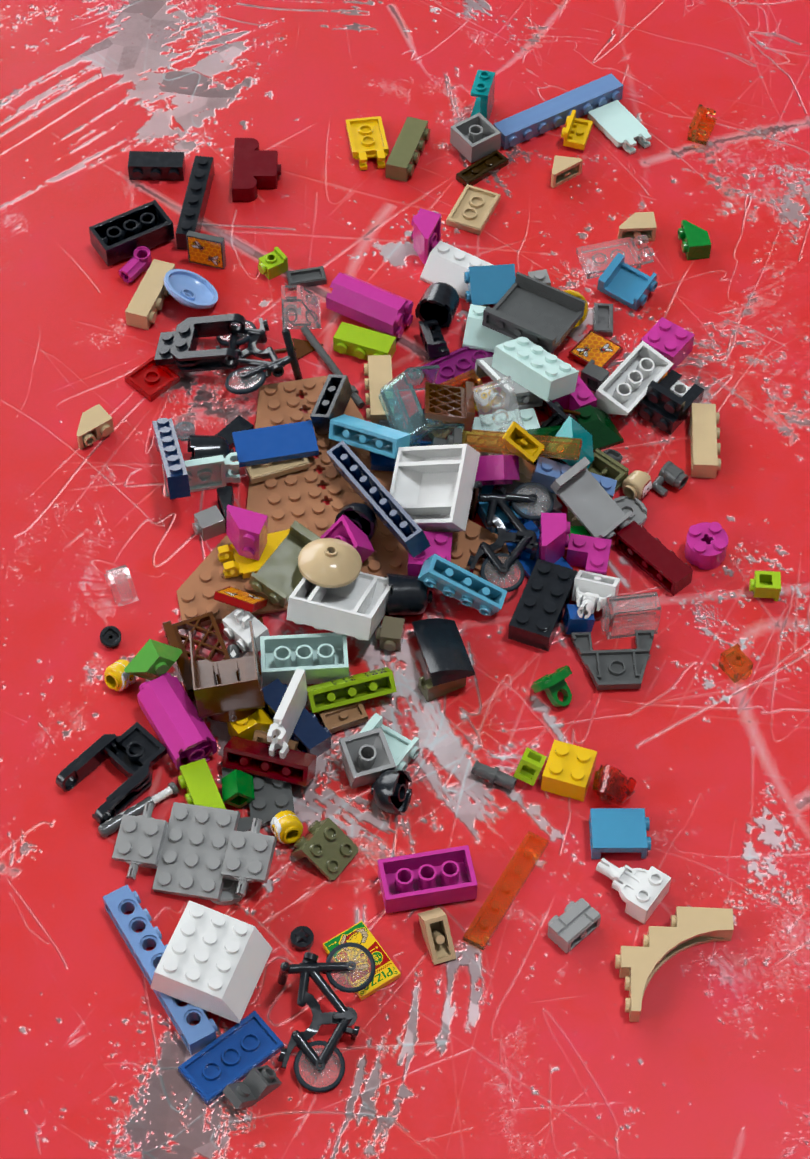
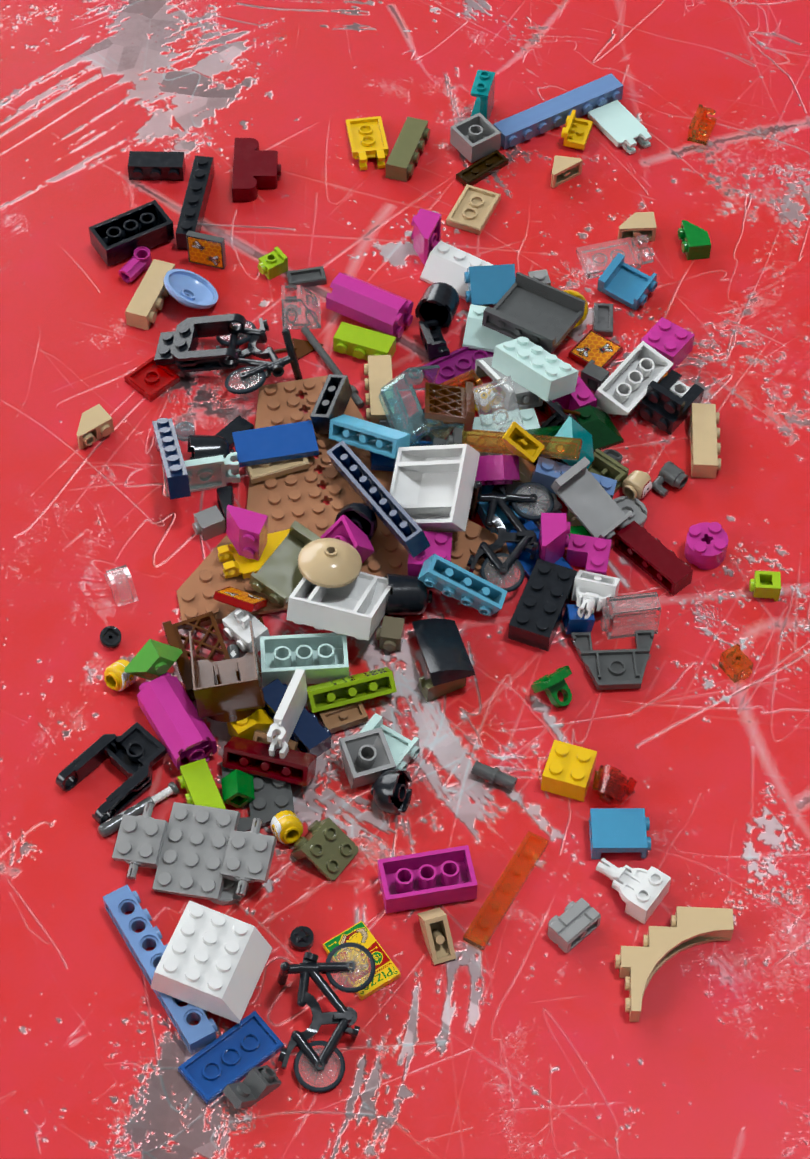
(529, 766): lime brick -> none

